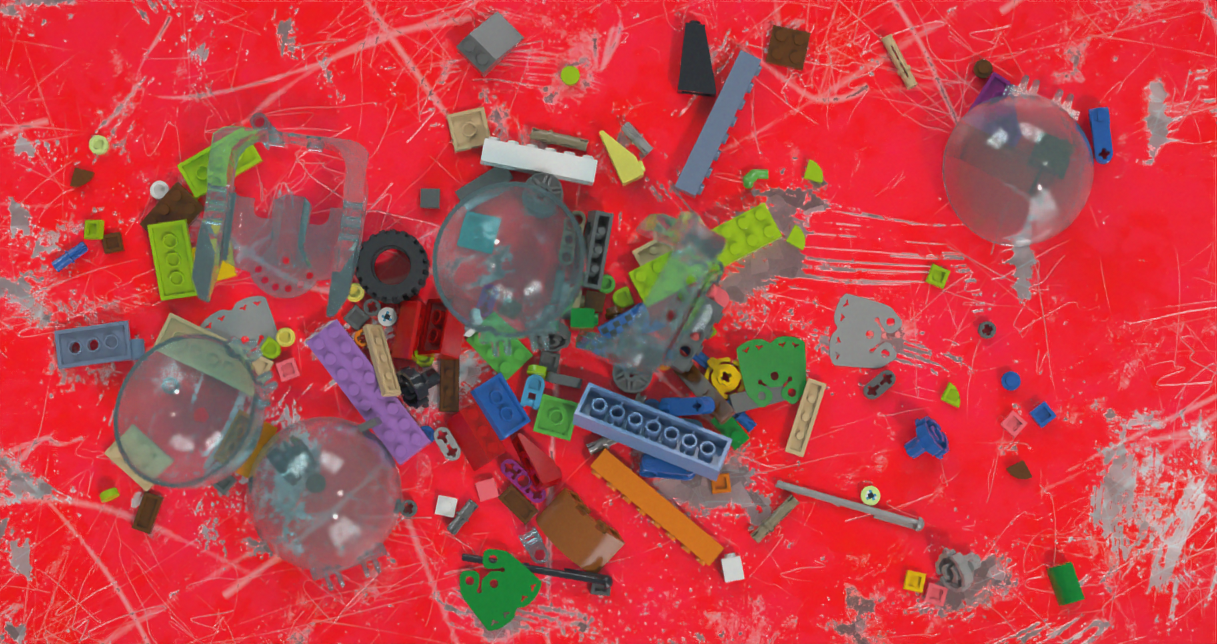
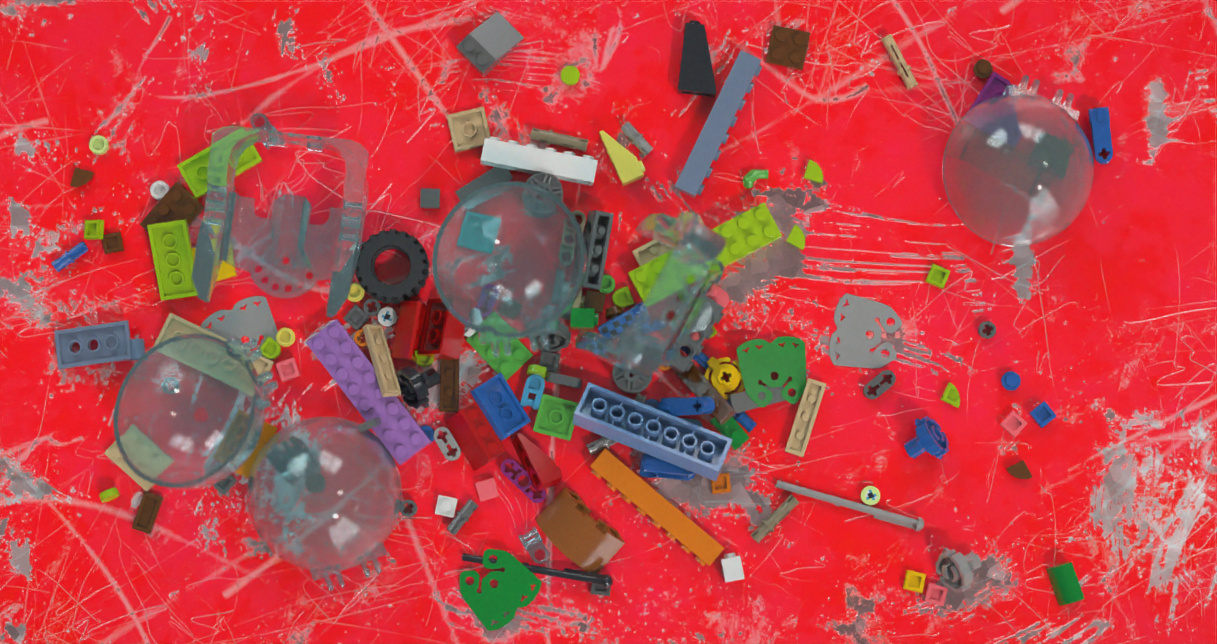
(518, 504): reddish brown tile -> none

